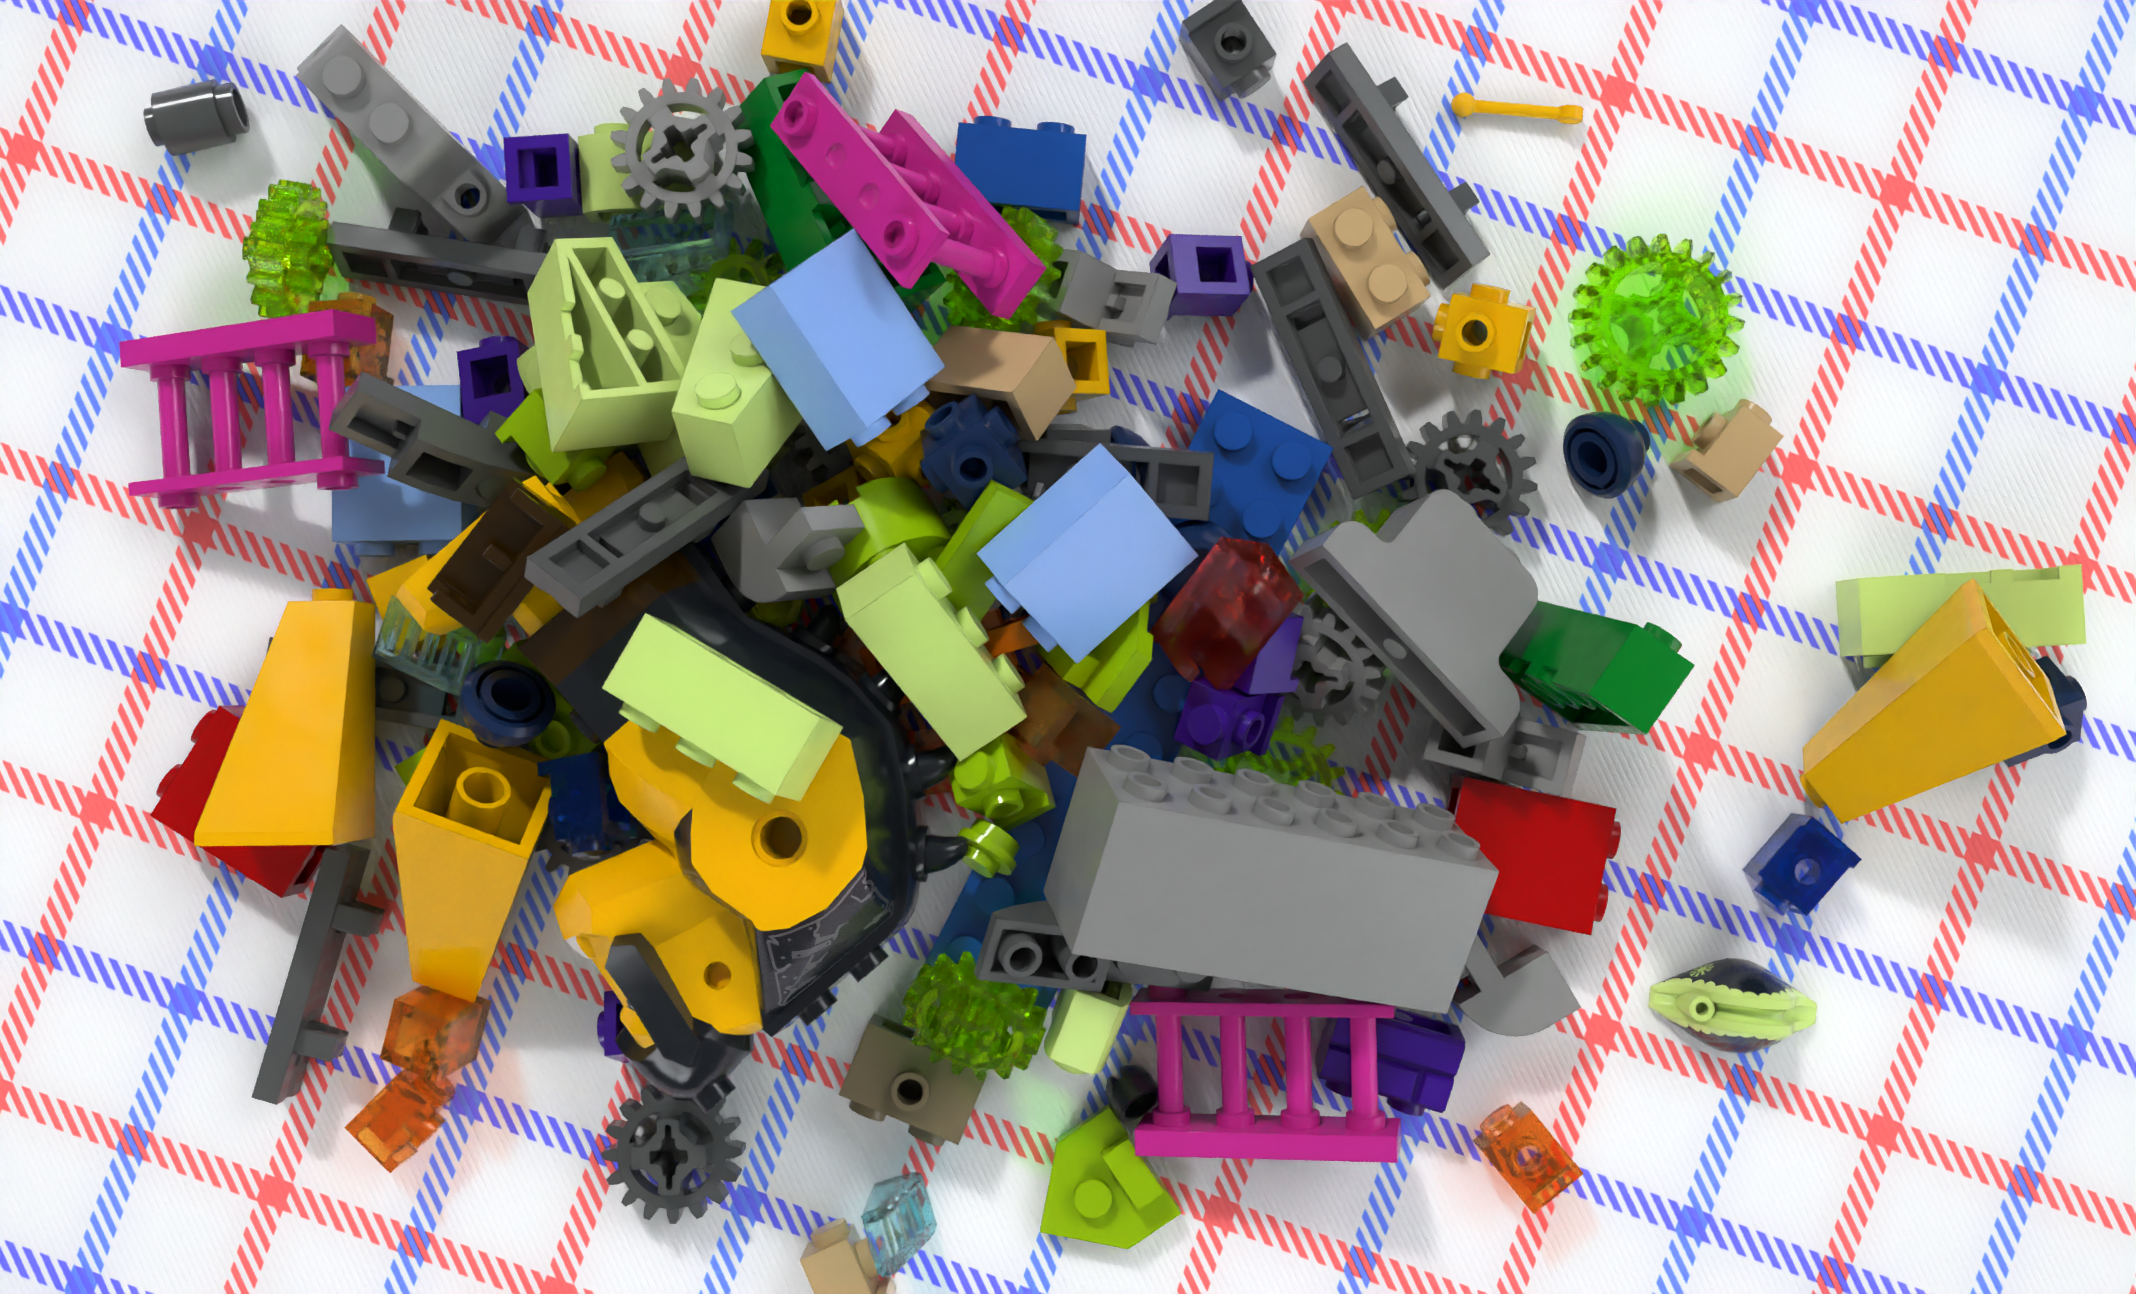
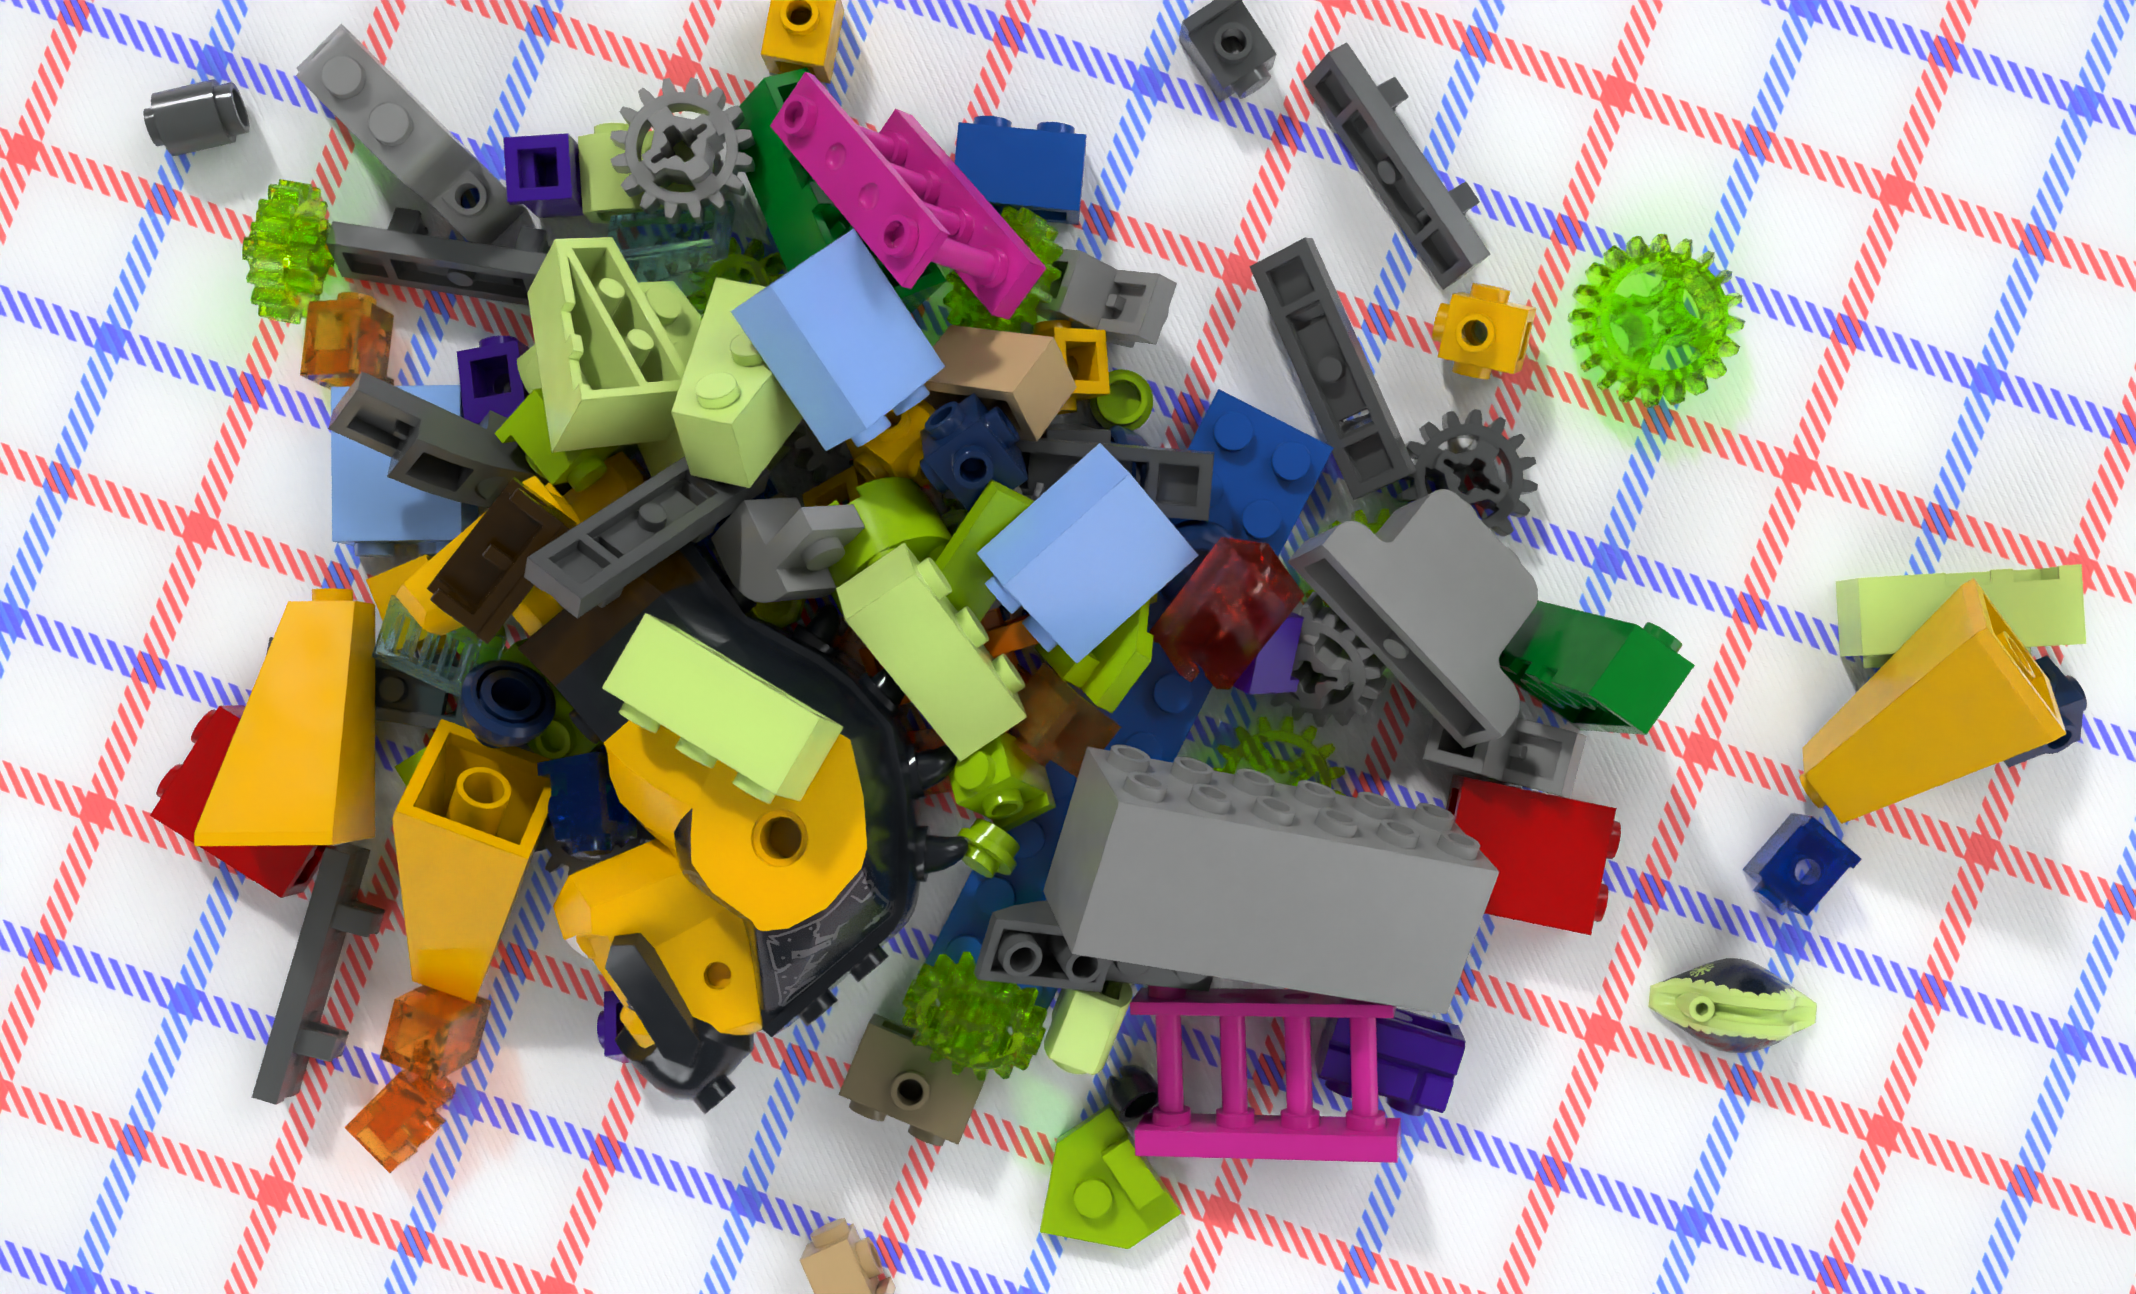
(221, 355): dark pink fence -> none
(673, 1180): dark grey gear -> none
(898, 1221): clear light blue slope -> none
(1127, 404): none -> lime plate
(1208, 274): dark purple brick -> none
(1227, 721): dark purple brick -> none
(1367, 263): tan brick -> none
(1465, 104): yellow hinge -> none
(1516, 995): light grey brick -> none
(1541, 1176): clear orange brick -> none
(1605, 452): dark blue brick -> none
(1728, 450): tan brick -> none

